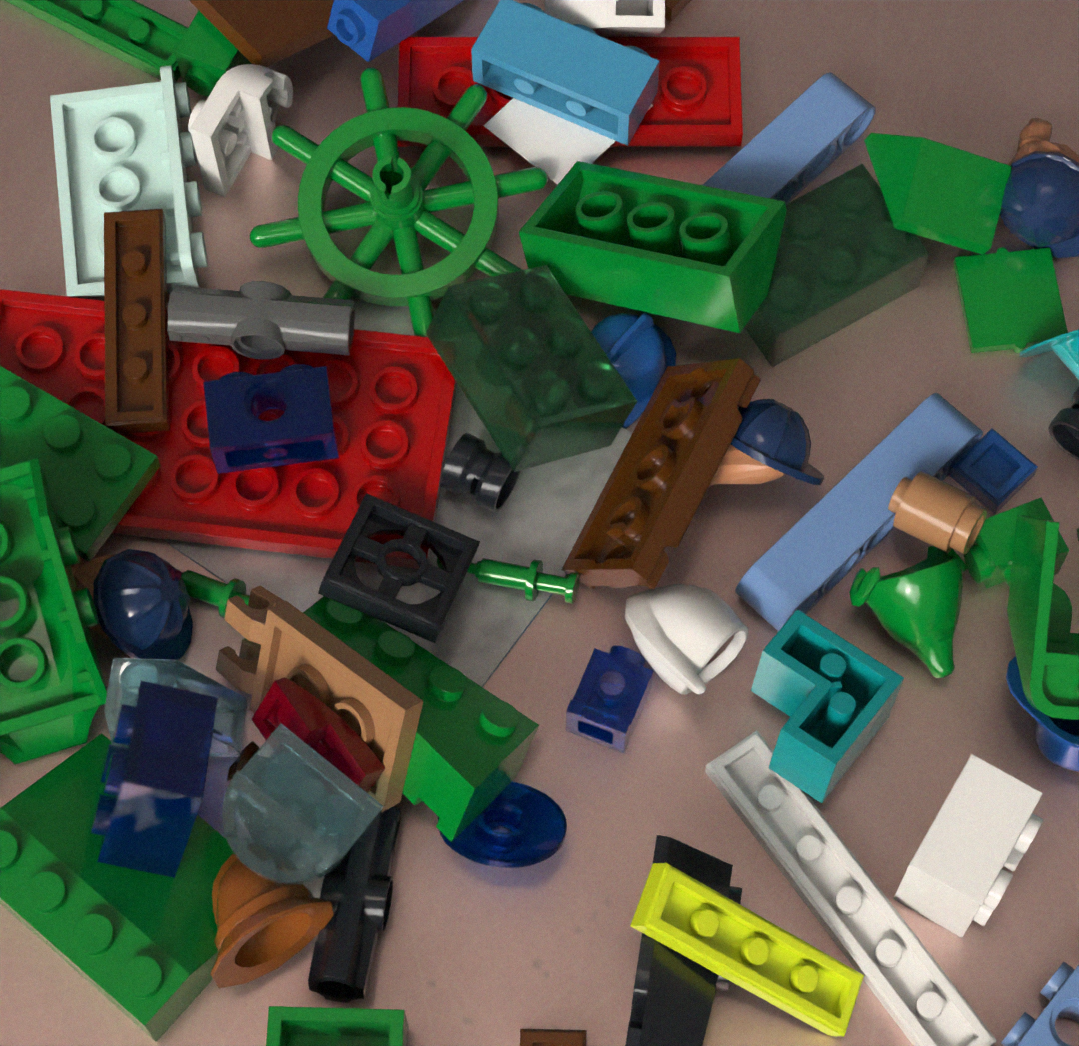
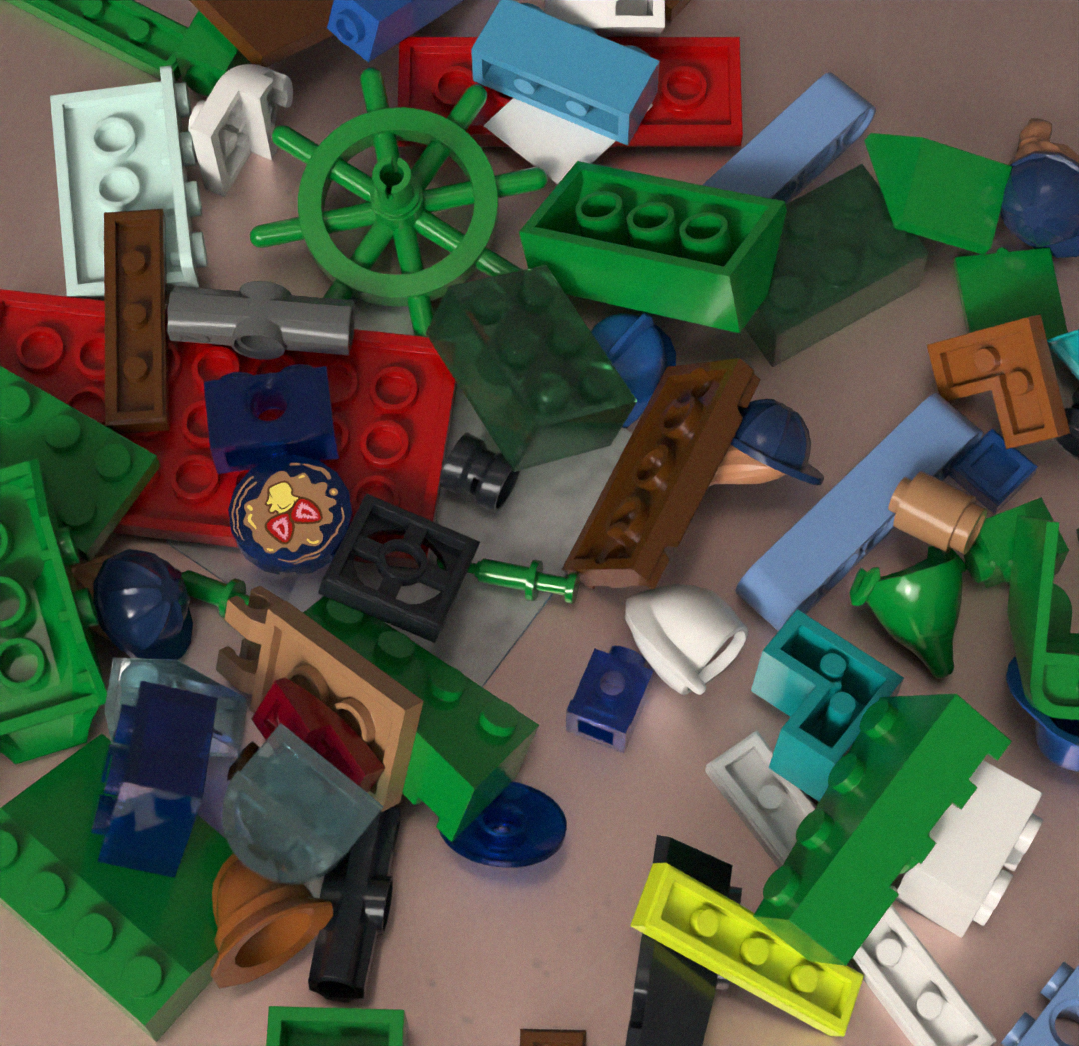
(290, 515): none -> tile
(875, 821): none -> green wedge
(1018, 370): none -> dark orange plate

